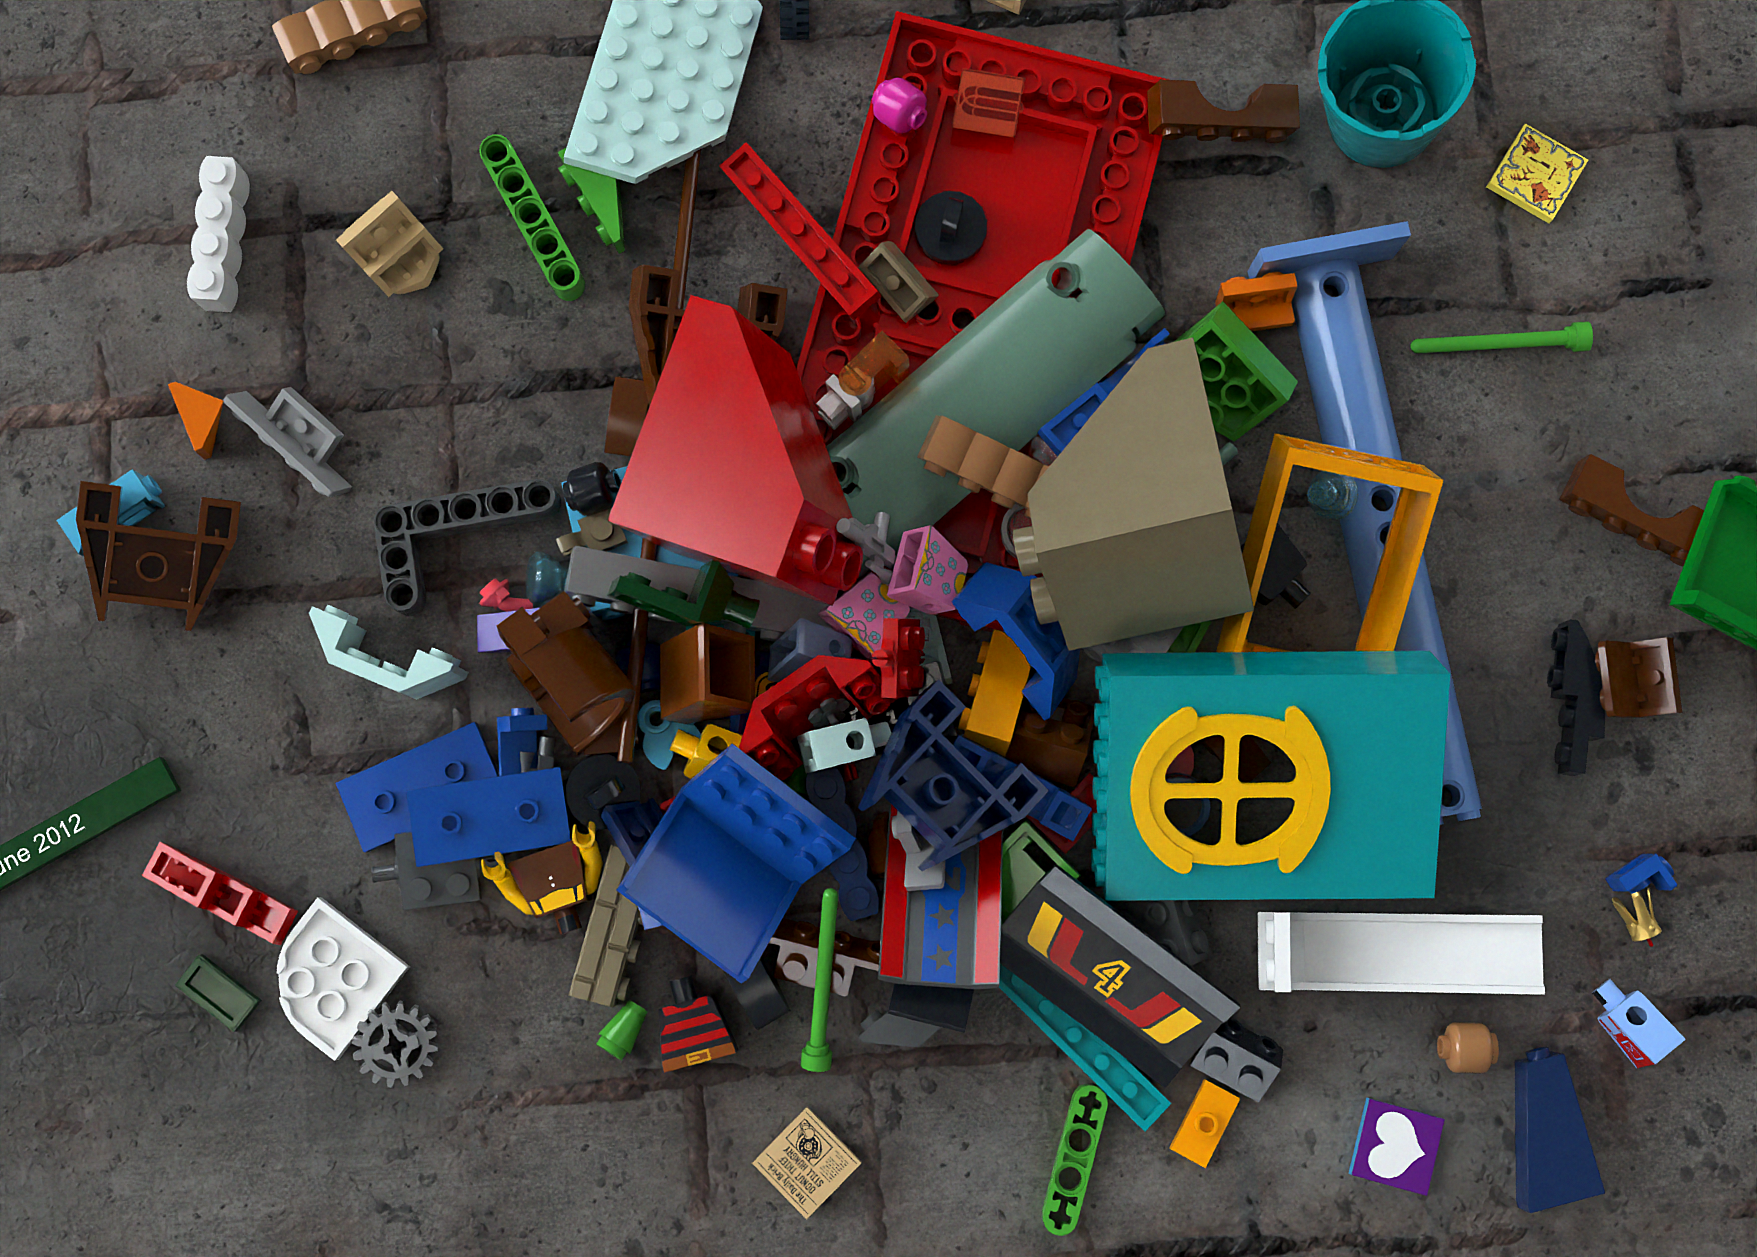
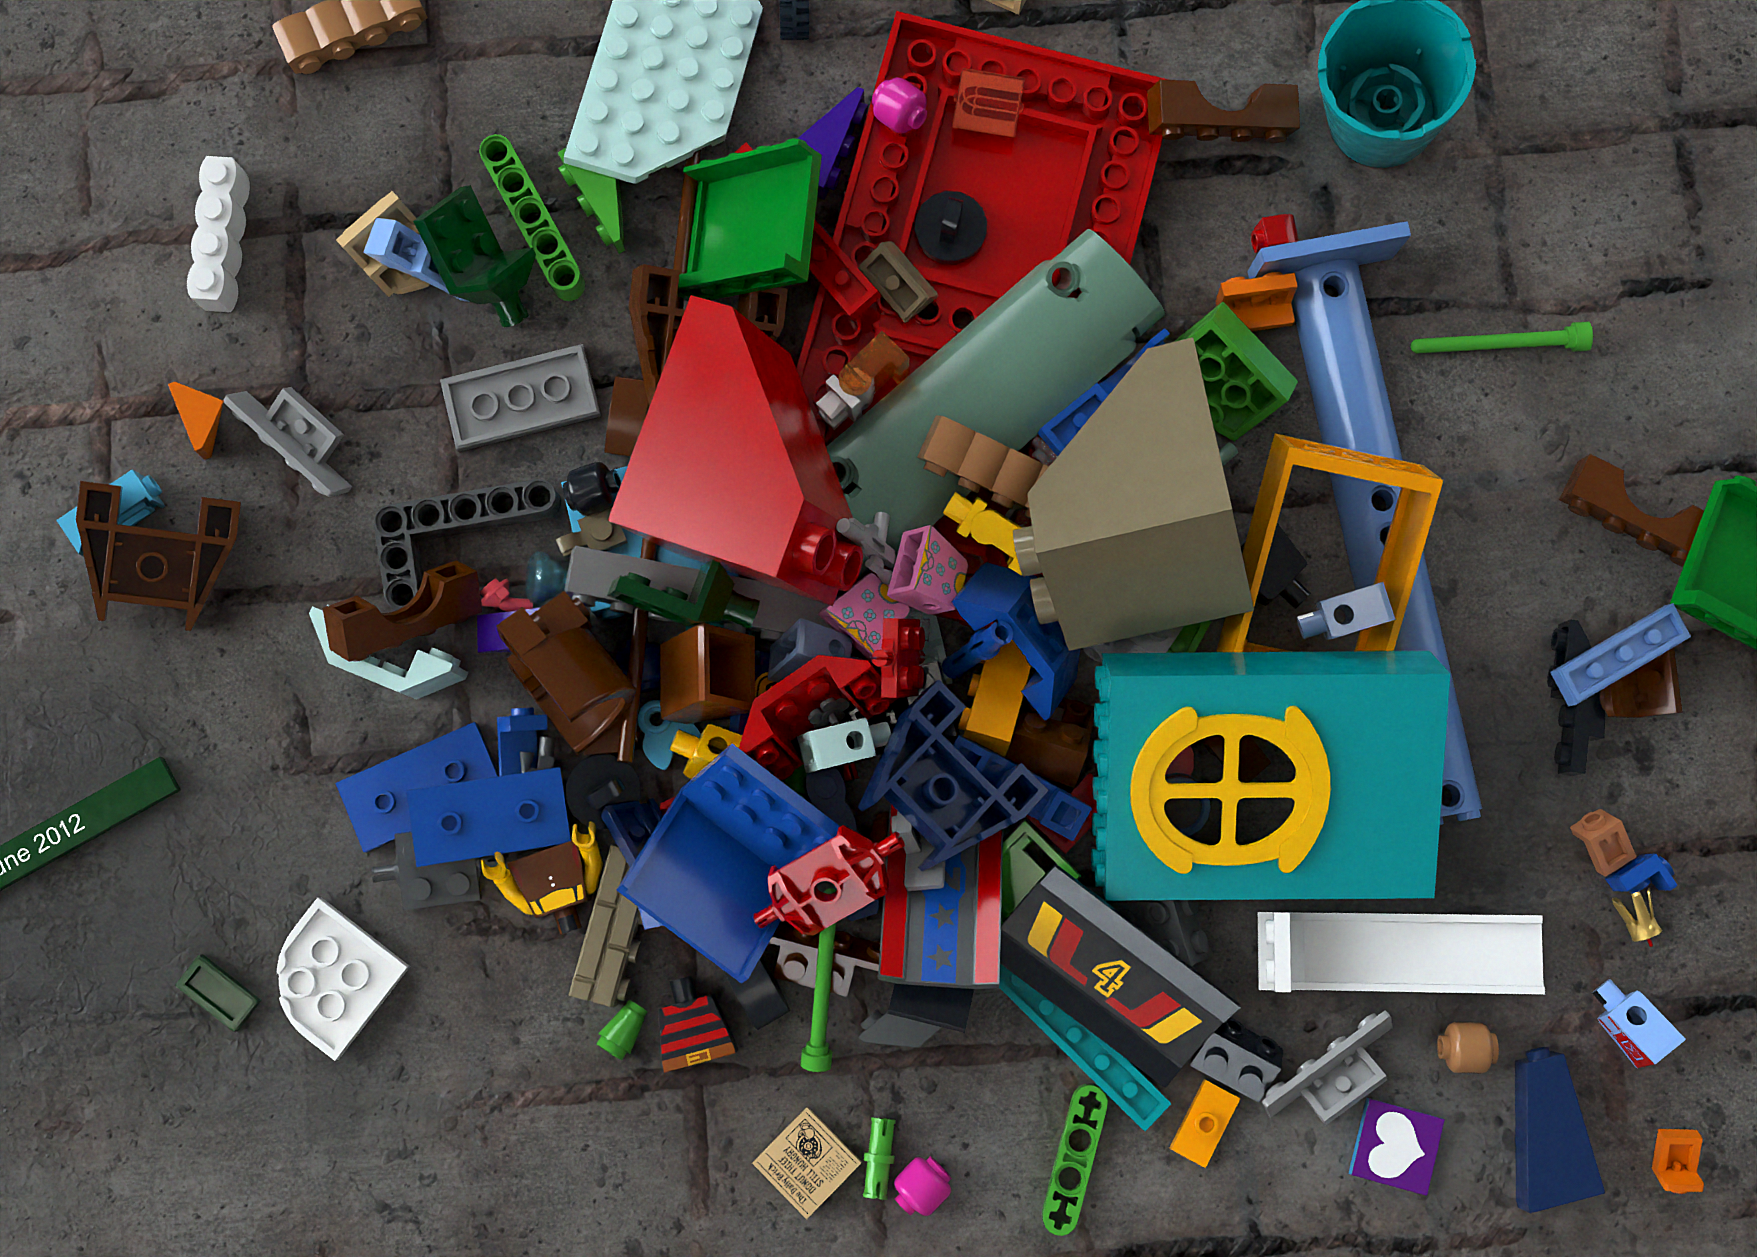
(220, 893): red slope -> none
(403, 250): none -> light blue slope
(412, 1039): light grey gear -> none
(444, 598): none -> reddish brown arch
(472, 258): none -> dark green plate
(520, 398): none -> light grey tile
(752, 221): none -> green panel
(833, 137): none -> dark purple slope
(846, 861): none -> red plate
(879, 1158): none -> bright green pin
(922, 1186): none -> dark pink head
(982, 646): none -> blue pin
(985, 525): none -> yellow hips
(1274, 231): none -> red plate
(1332, 495): clear light blue brick -> none
(1336, 1078): none -> light grey bracket
(1361, 607): none -> sand blue torso
(1537, 173): light yellow tile -> none
(1604, 840): none -> nougat bracket
(1620, 654): none -> medium blue tile
(1677, 1160): none -> orange bracket

